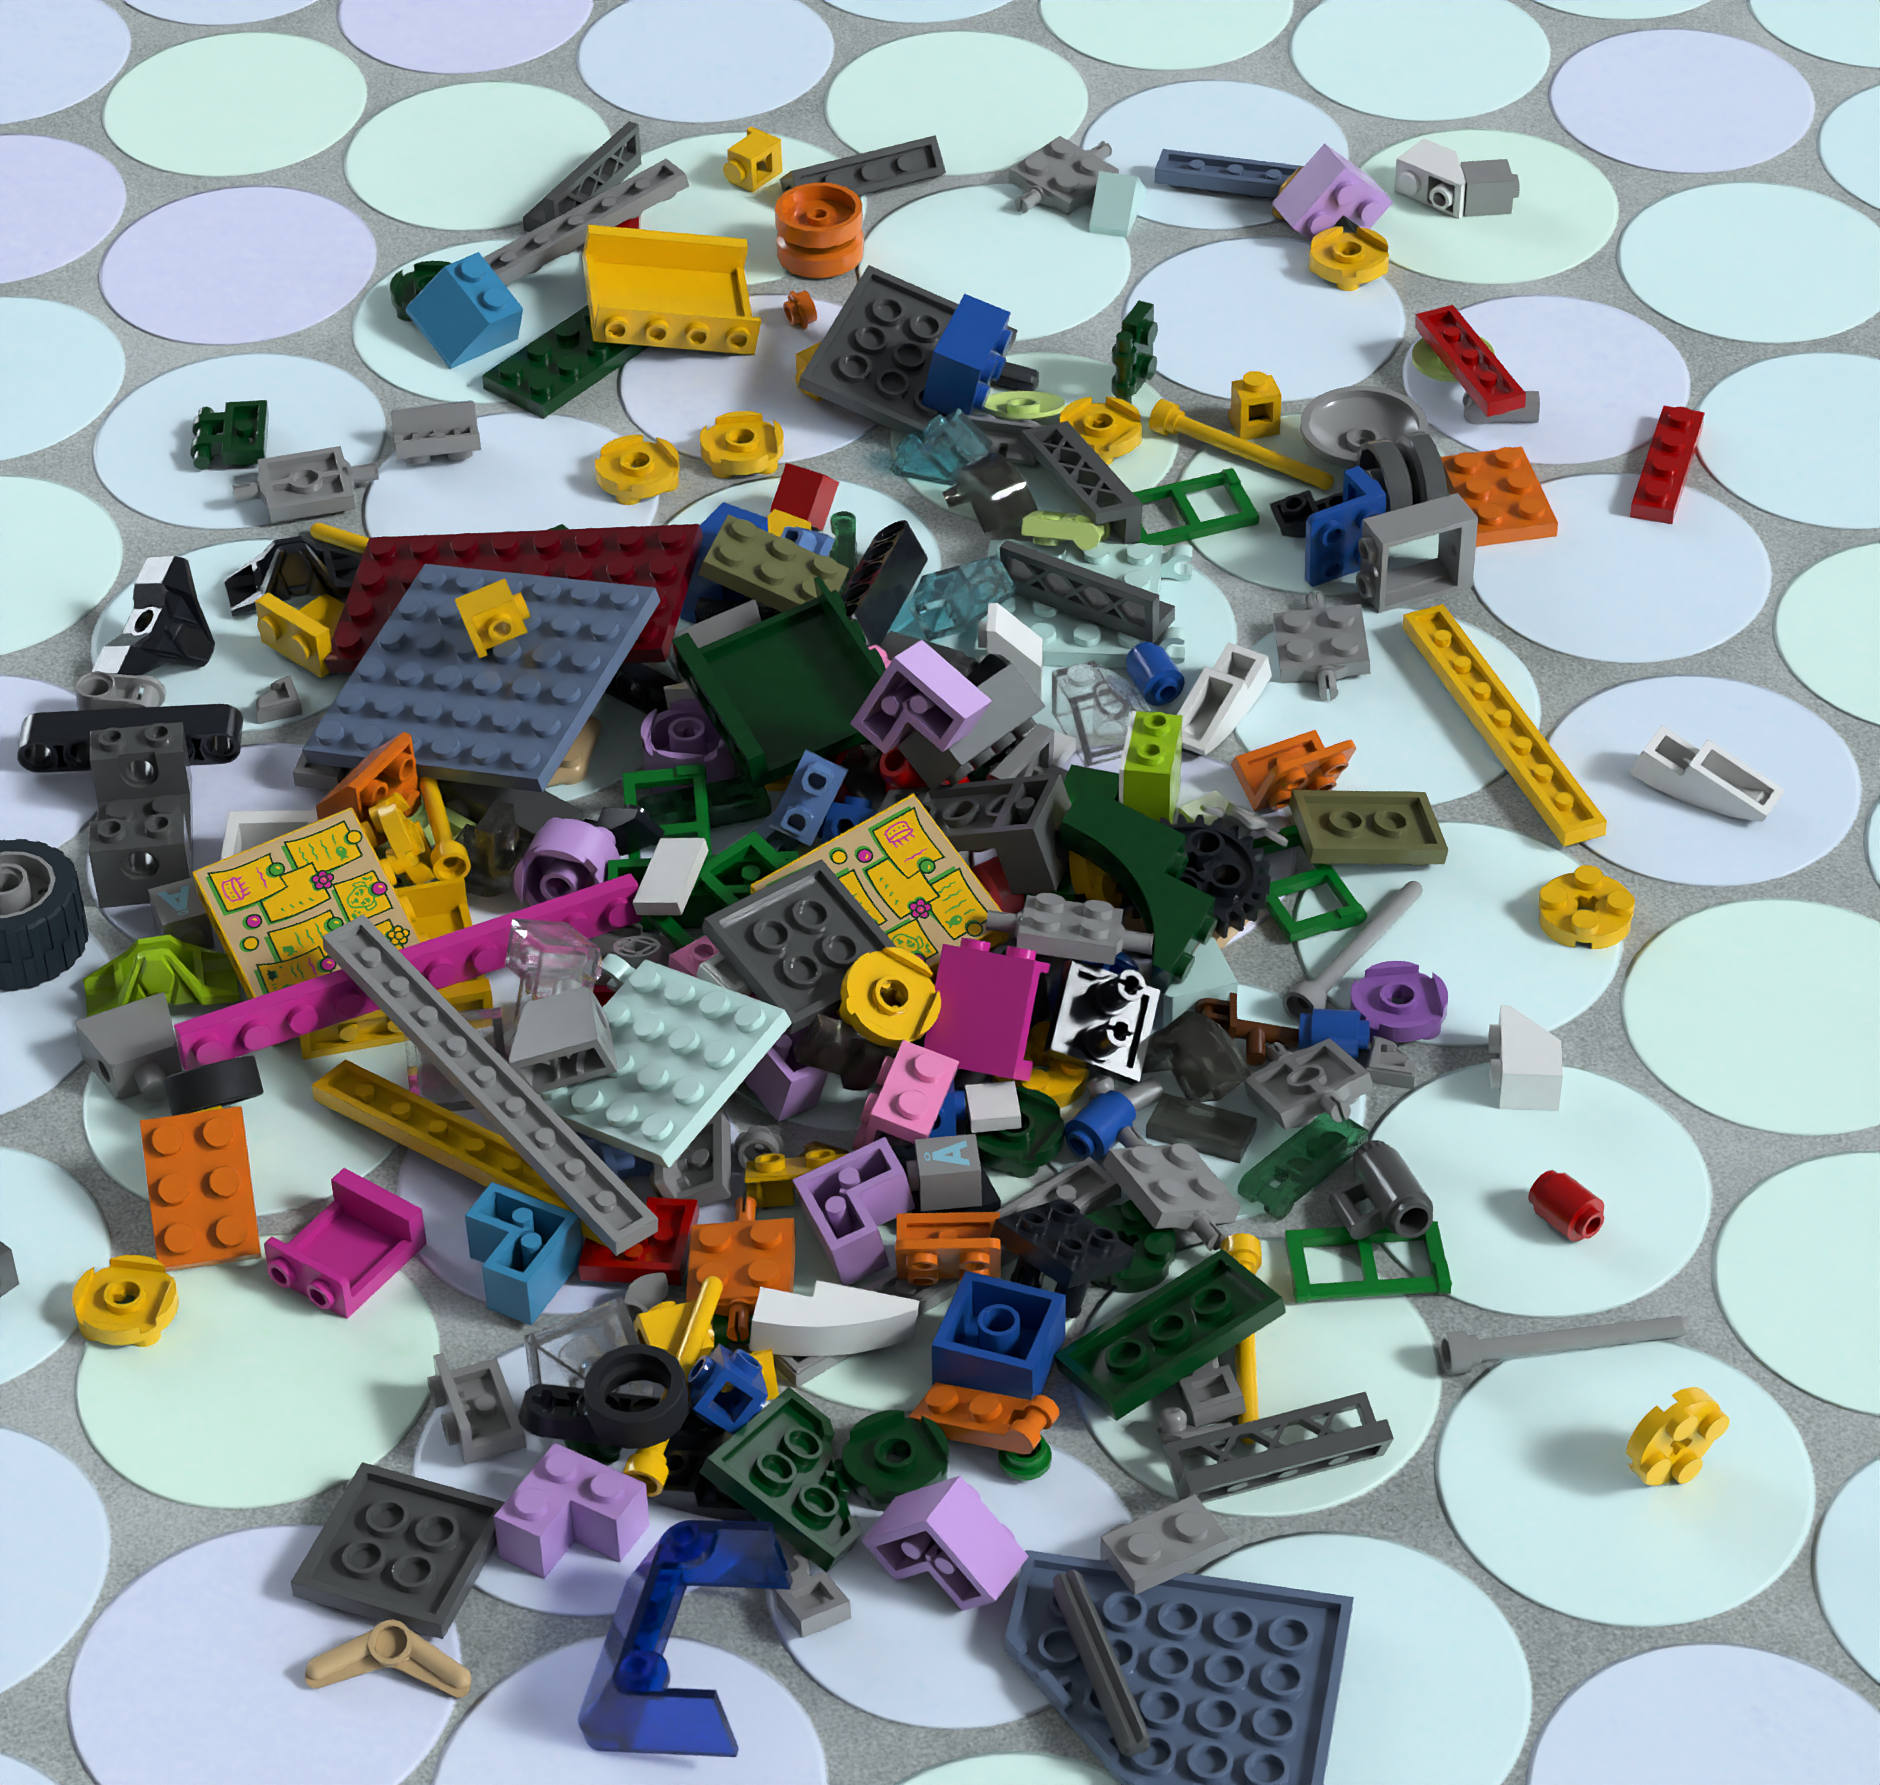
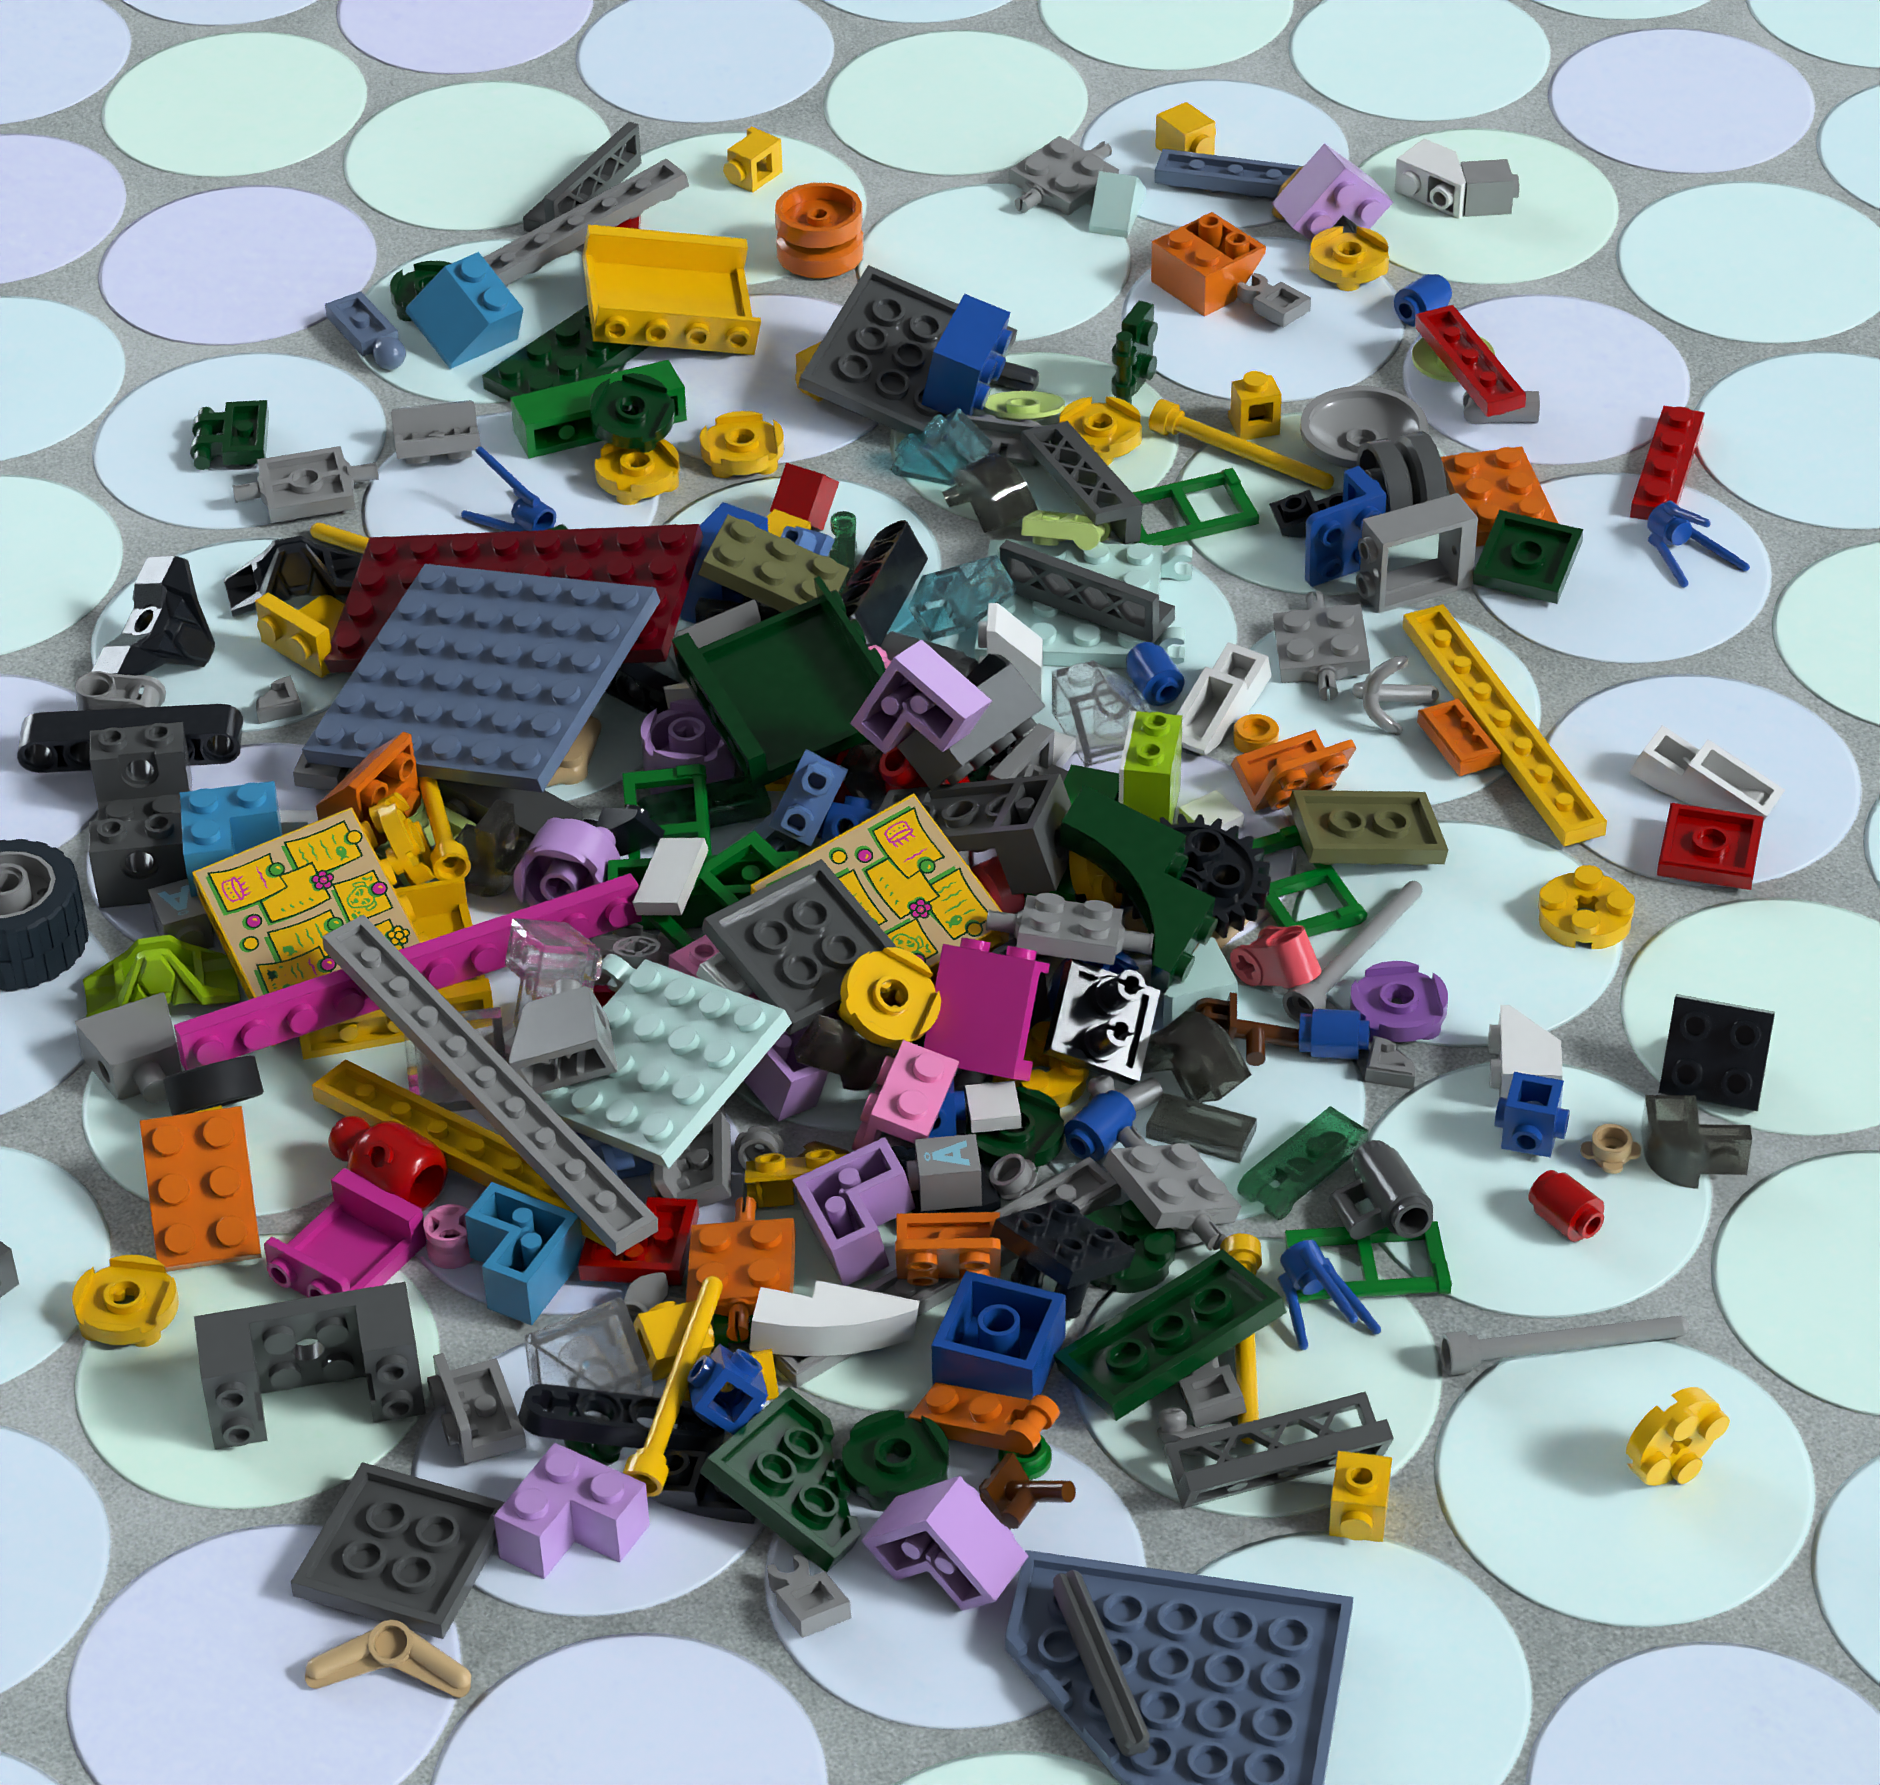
(226, 823): none -> dark azure brick
(258, 1353): none -> dark grey plate
(367, 329): none -> sand blue plate
(391, 1158): none -> red piece
(447, 1236): none -> bright pink wheel
(493, 615): yellow brick -> none
(527, 511): none -> blue plant
(560, 415): none -> green brick
(629, 1692): clear blue windscreen -> none
(632, 431): none -> dark green plate
(641, 1428): black tyre -> none
(800, 309): orange plate -> none
(875, 169): dark grey fence -> none
(1013, 1176): none -> light grey plate
(1013, 1496): none -> reddish brown arm
(1164, 1544): light grey bracket -> none
(1185, 130): none -> yellow brick
(1205, 262): none -> orange slope
(1245, 819): light grey plate -> none
(1255, 732): none -> light orange tile
(1276, 303): none -> light grey plate
(1277, 958): none -> coral piece
(1308, 1084): light grey plate -> none
(1312, 1272): none -> blue plant
(1360, 1496): none -> yellow brick
(1373, 692): none -> light grey piece
(1422, 295): none -> blue brick
(1459, 737): none -> orange plate
(1528, 556): none -> dark green plate
(1532, 1115): none -> blue brick
(1611, 1147): none -> tan plate
(1673, 527): none -> blue plant
(1683, 1149): none -> clear smoke brick
(1710, 846): none -> red plate
(1717, 1052): none -> black plate

